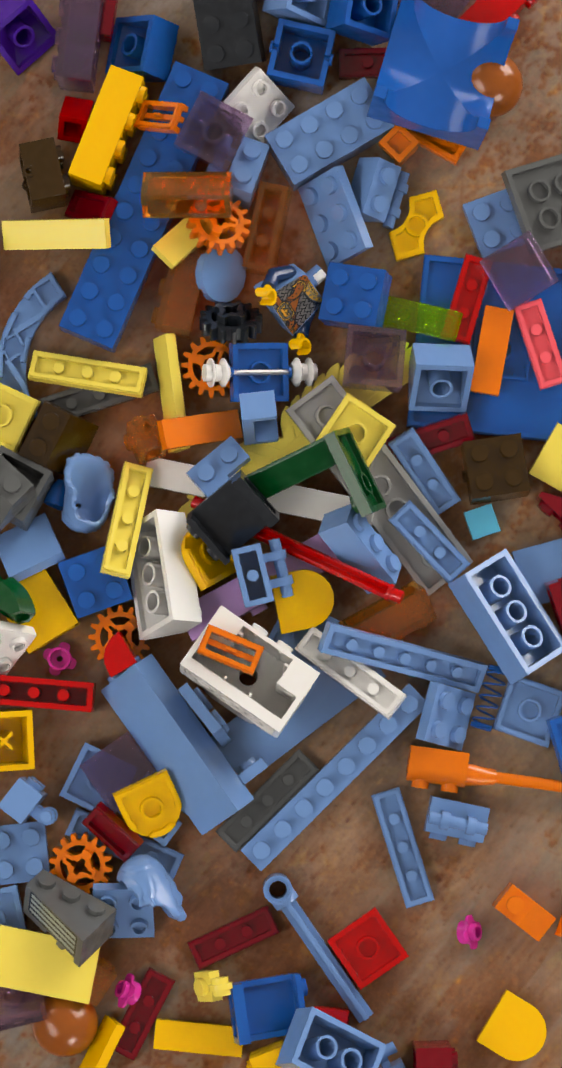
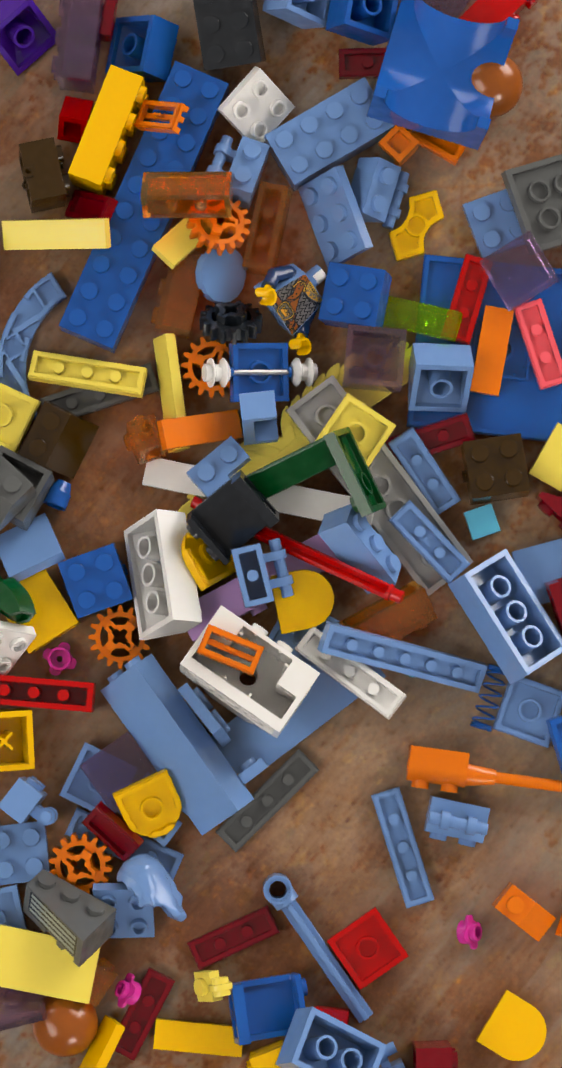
(89, 485): medium blue piece -> none
(118, 654): red brick -> none
(126, 520): light yellow tile -> none
(213, 132): clear purple brick -> none
(301, 56): blue brick -> none
(331, 781): medium blue brick -> none
(445, 716): medium blue plate -> none

